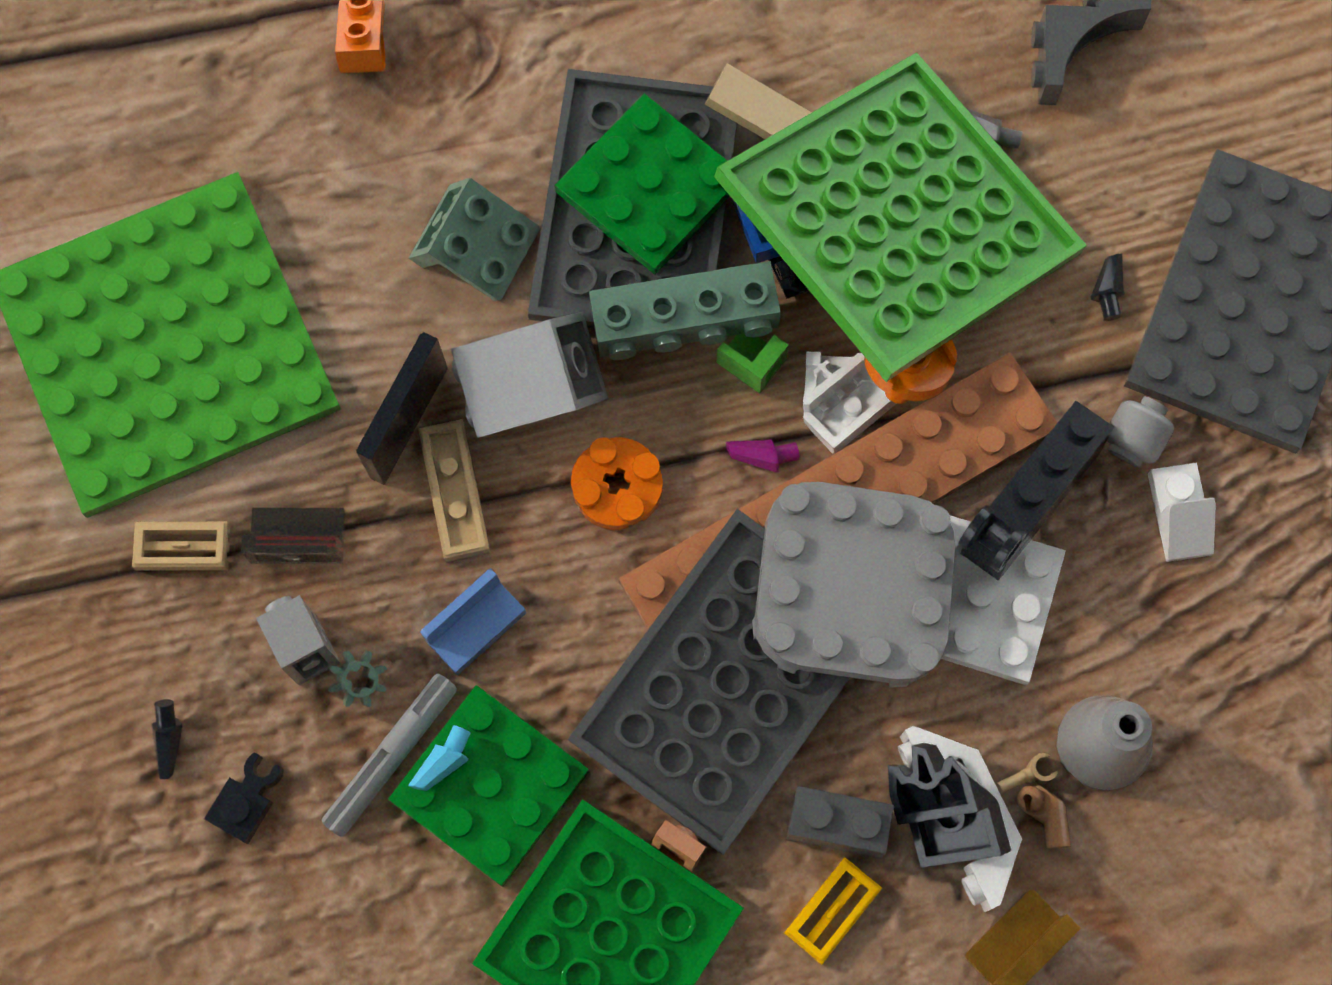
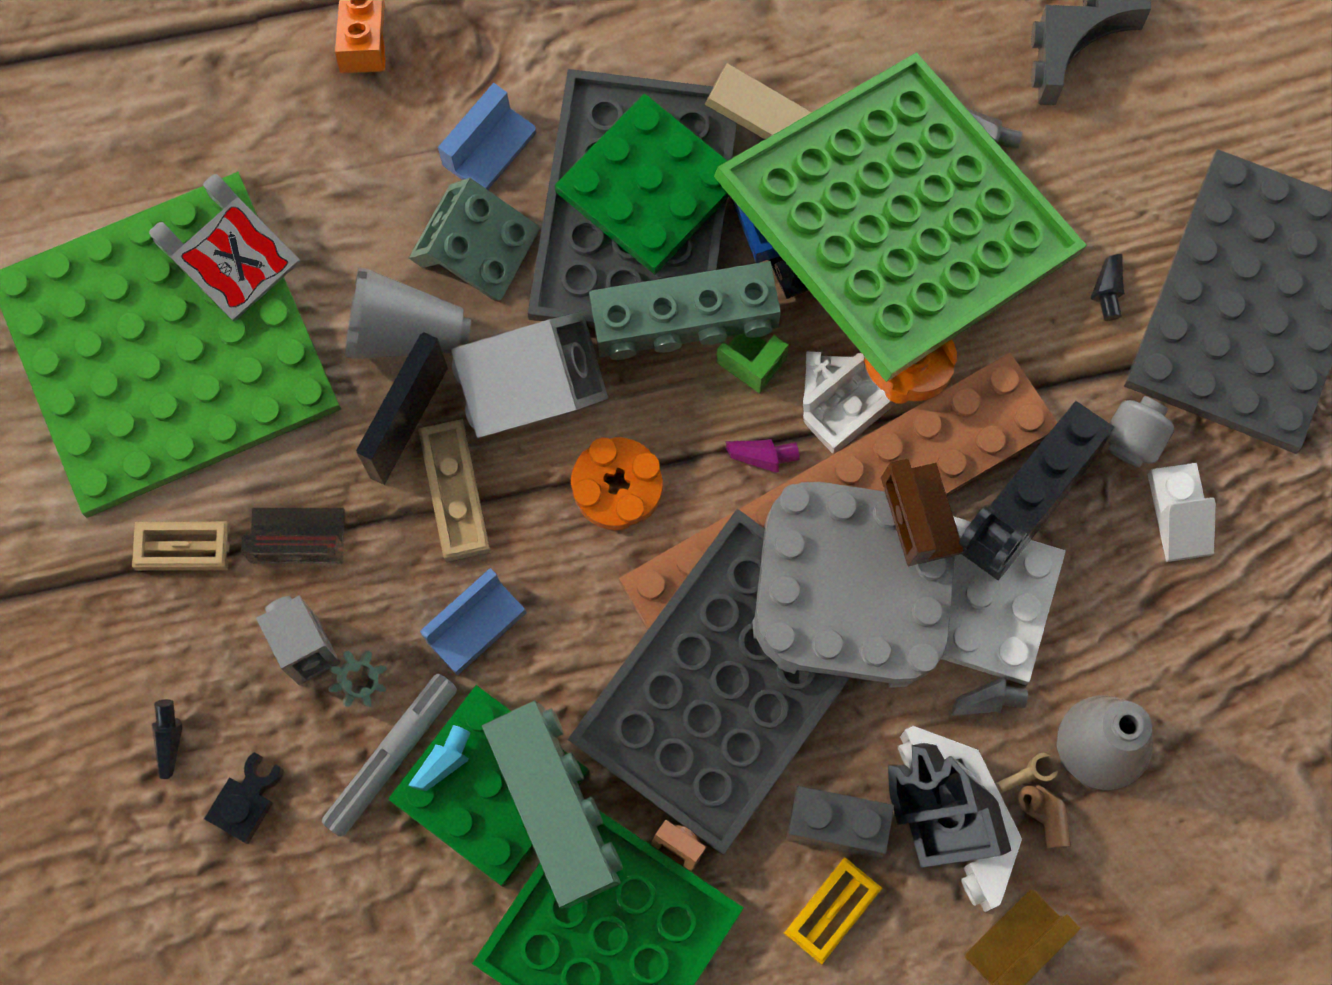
(232, 255): none -> flag
(392, 315): none -> light grey cone
(486, 139): none -> medium blue panel
(552, 804): none -> sand green brick
(921, 512): none -> reddish brown panel
(990, 699): none -> flat silver bar

